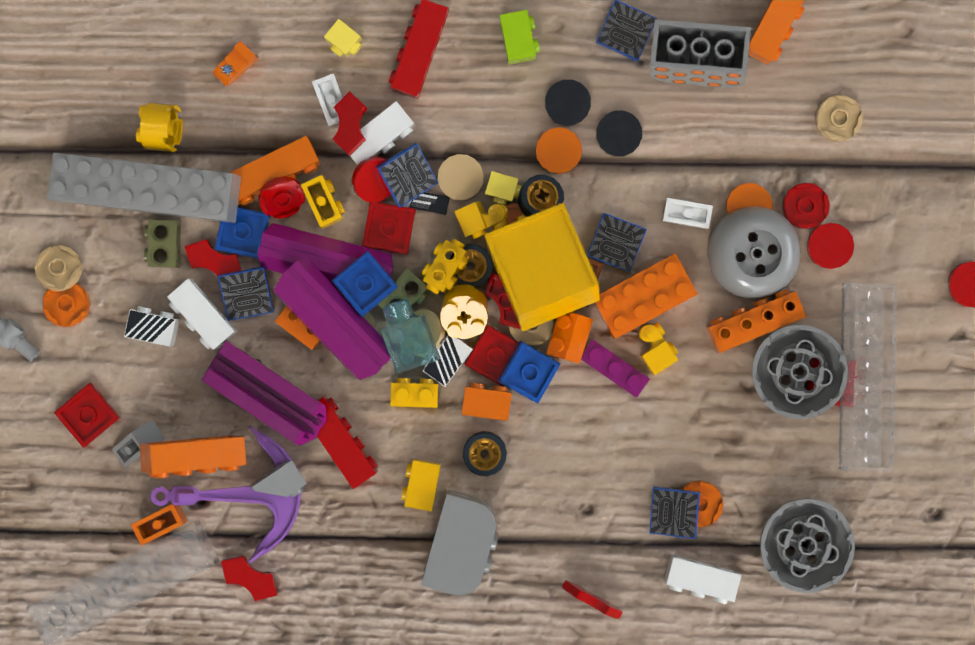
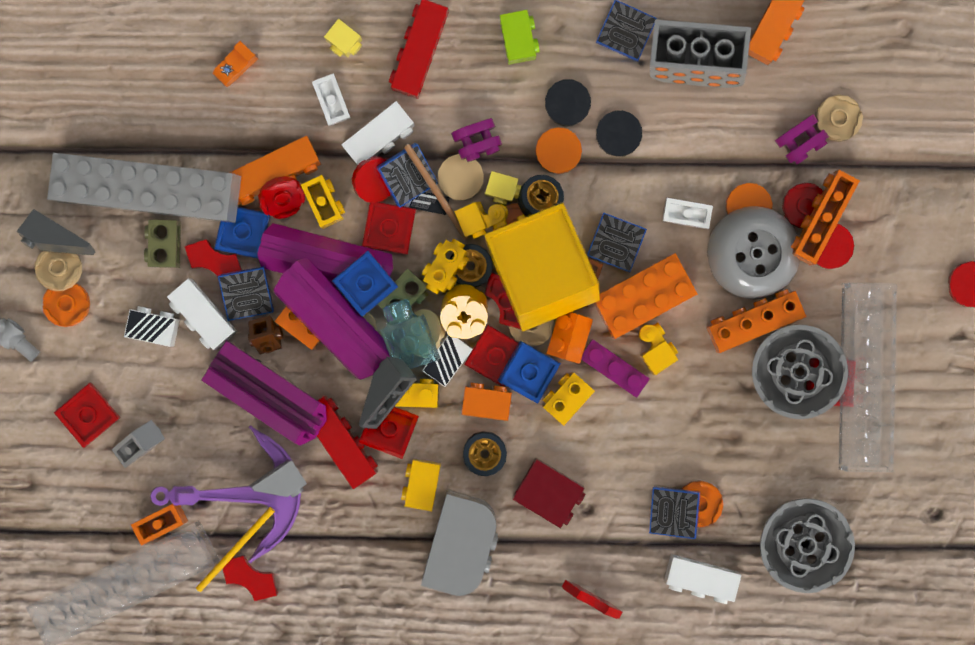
(51, 237): none -> dark grey slope
(159, 127): yellow brick -> none
(195, 454): orange brick -> none
(235, 549): none -> yellow axle
(265, 335): none -> reddish brown brick
(349, 132): red tile -> none
(385, 391): none -> dark grey slope
(392, 434): none -> red tile
(434, 188): none -> medium nougat axle
(472, 150): none -> magenta brick
(549, 493): none -> dark red brick
(567, 398): none -> yellow brick
(816, 140): none -> magenta brick
(824, 217): none -> orange brick

